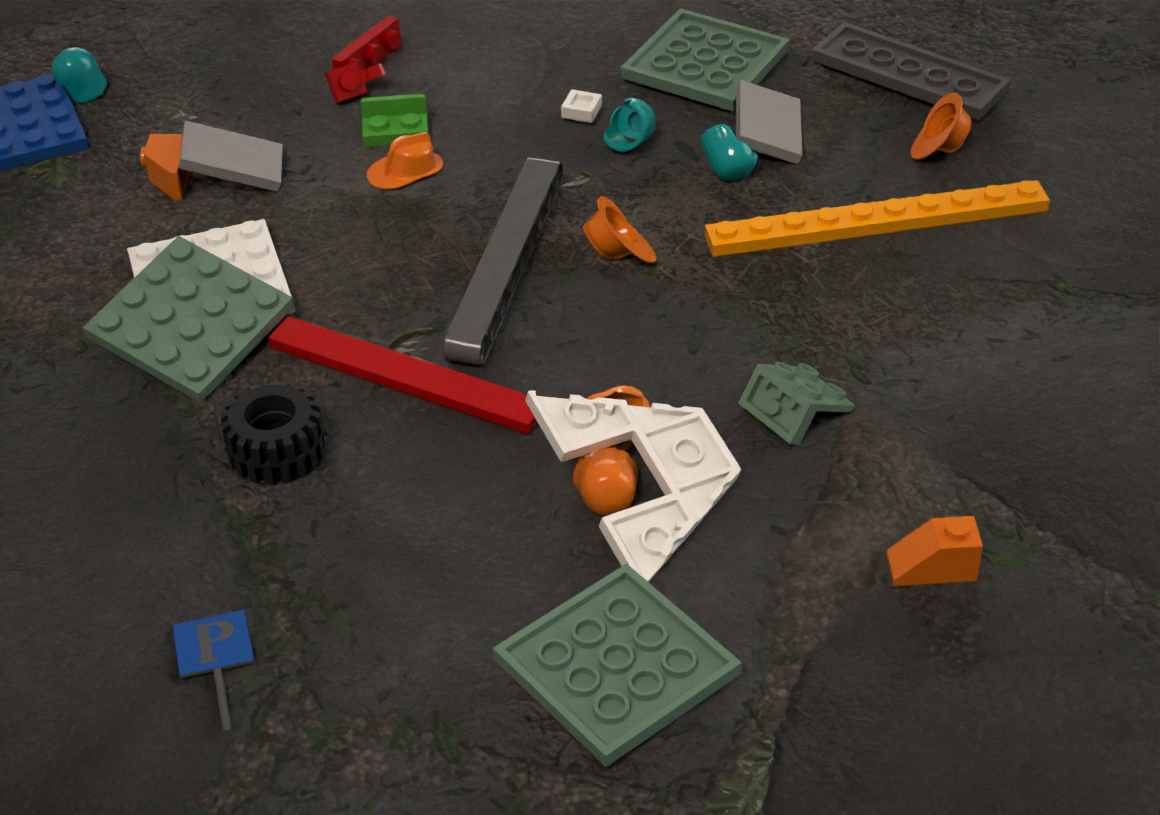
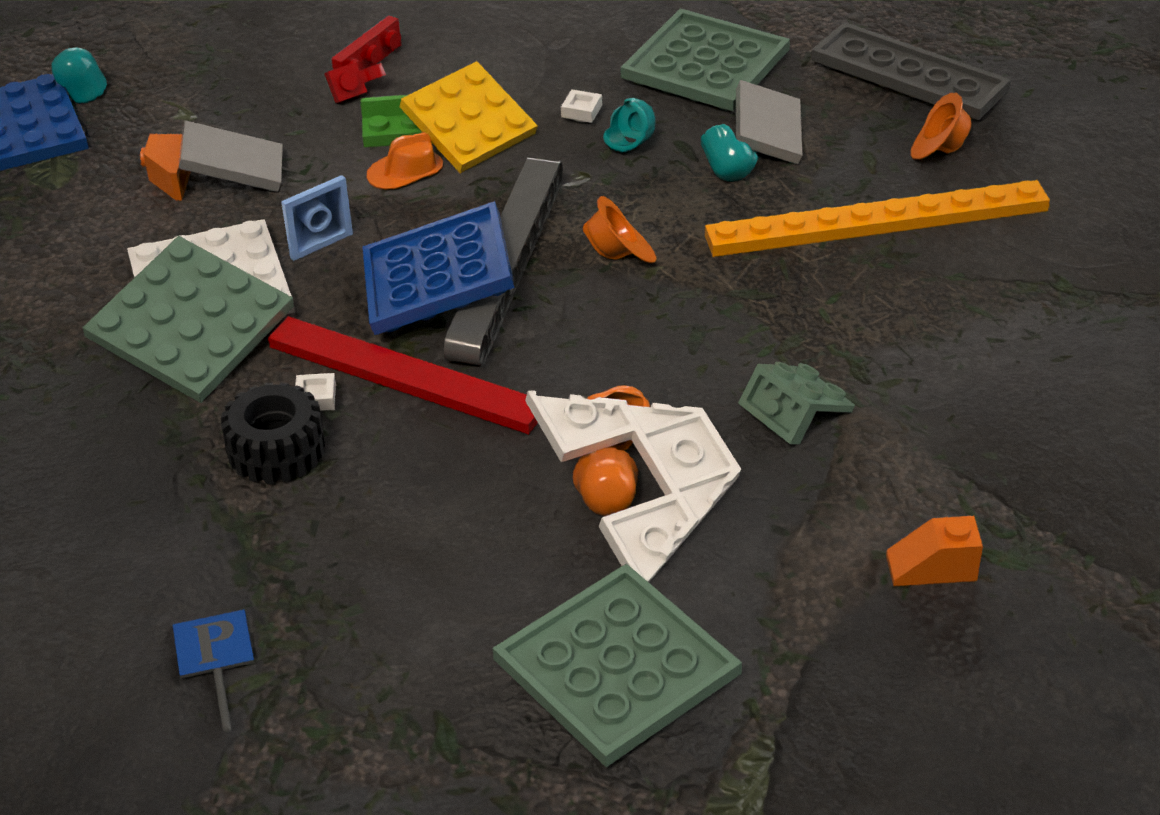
(317, 217): none -> light blue slope
(321, 386): none -> white plate
(436, 268): none -> blue plate
(468, 116): none -> yellow plate

